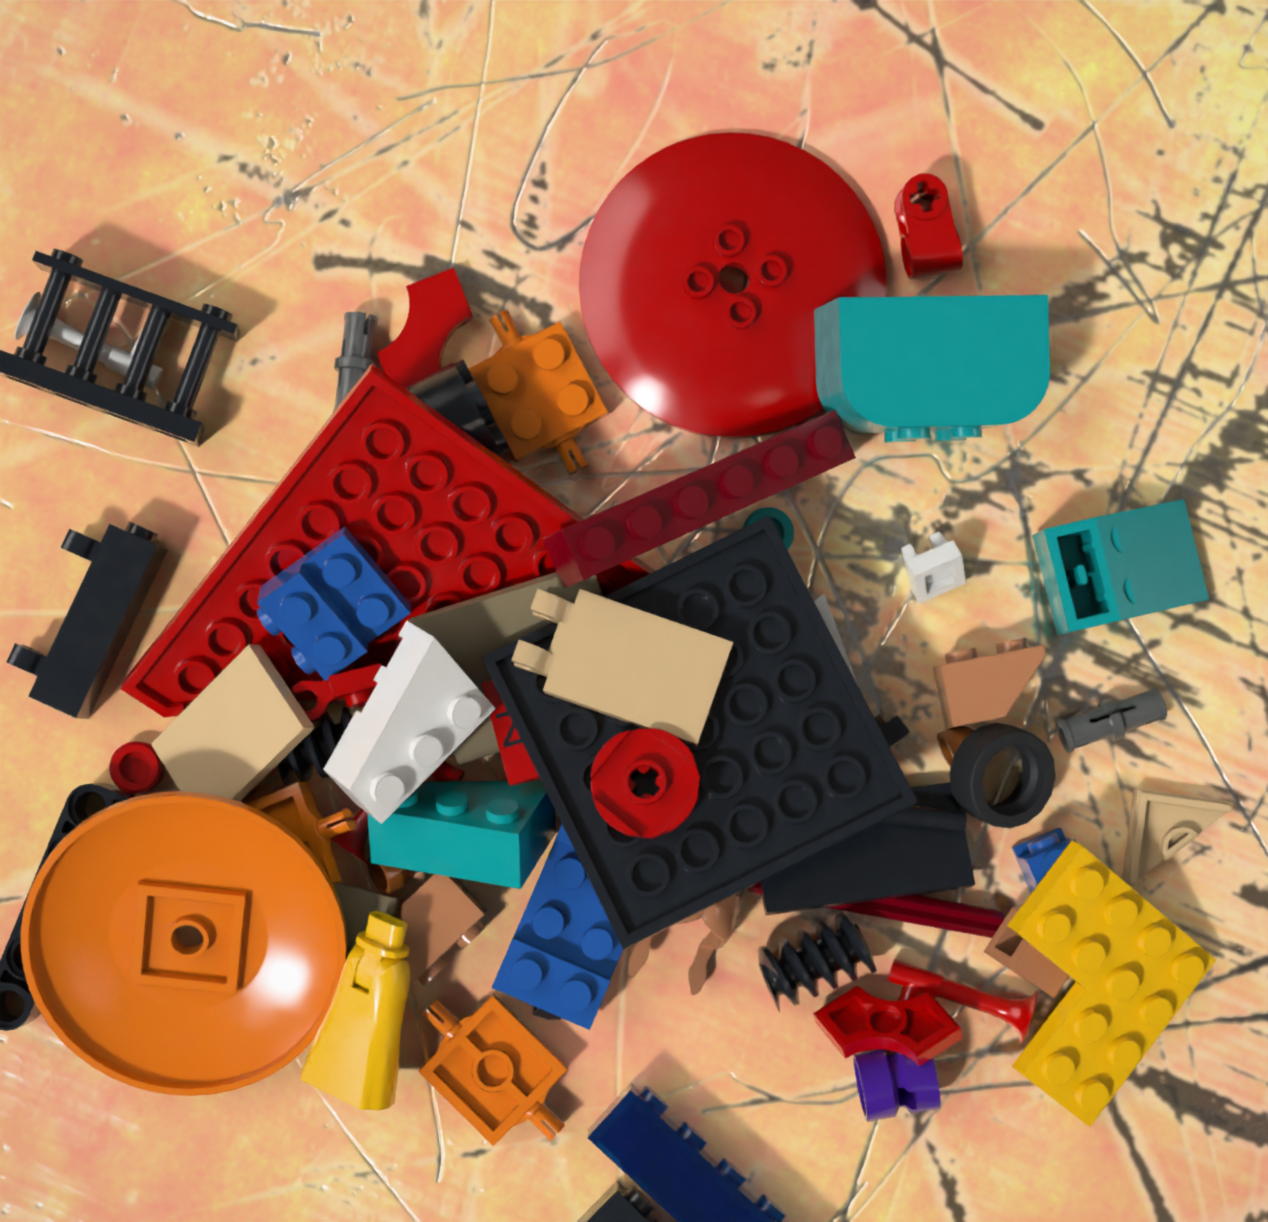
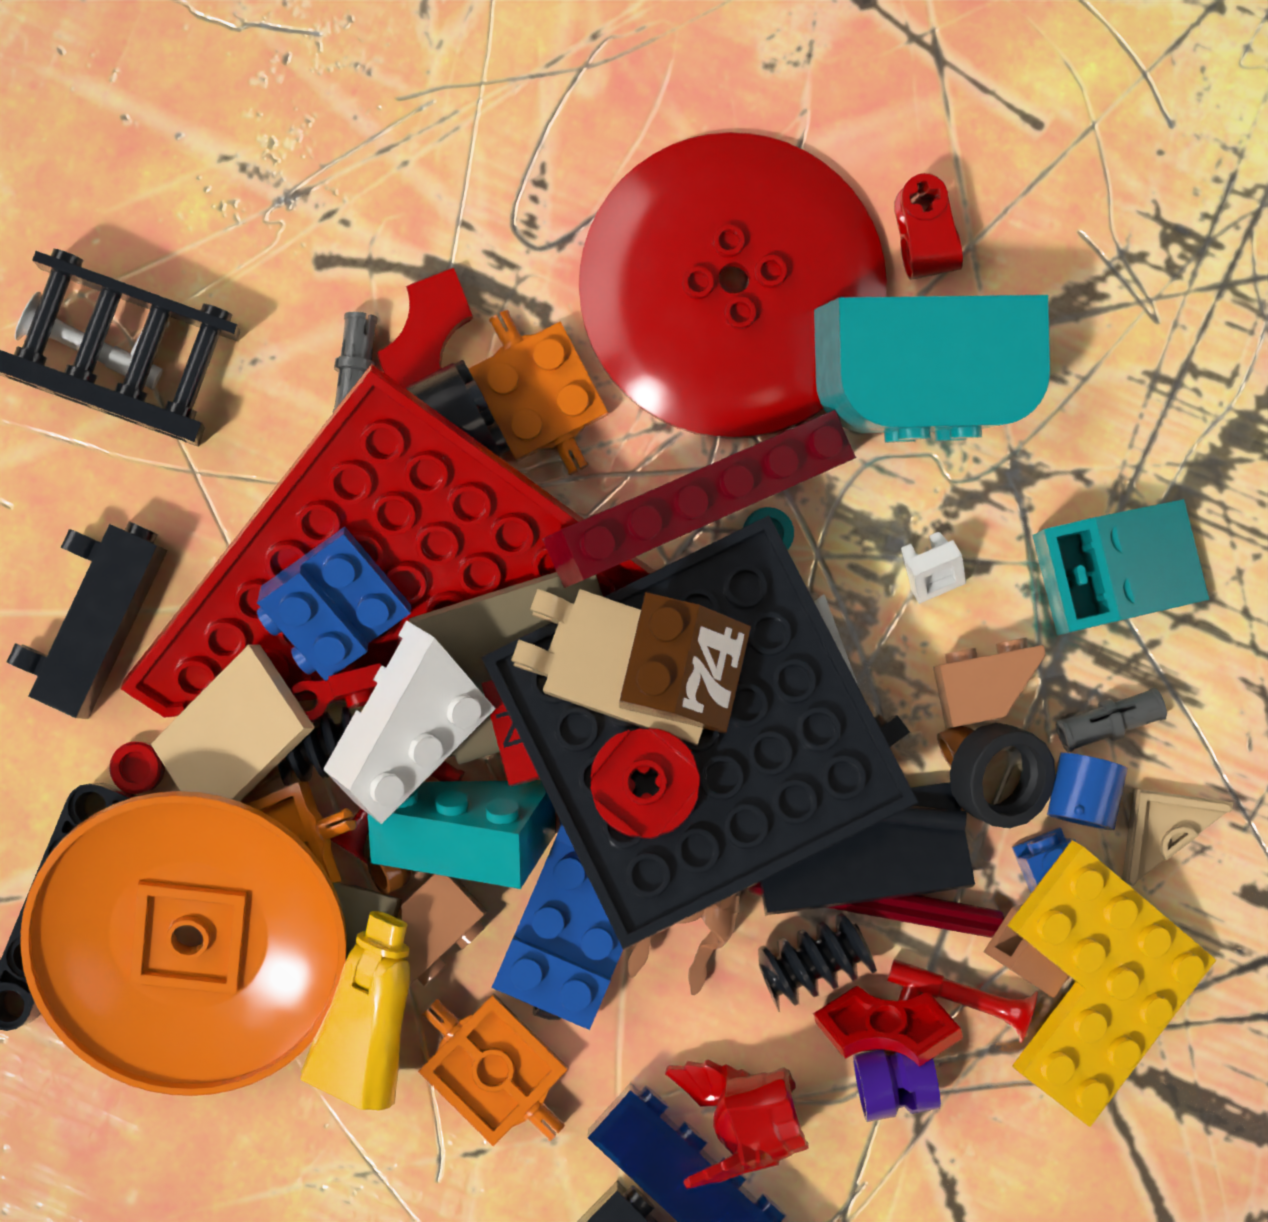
(684, 663): none -> reddish brown slope
(751, 1118): none -> red helmet
(1087, 791): none -> blue piece

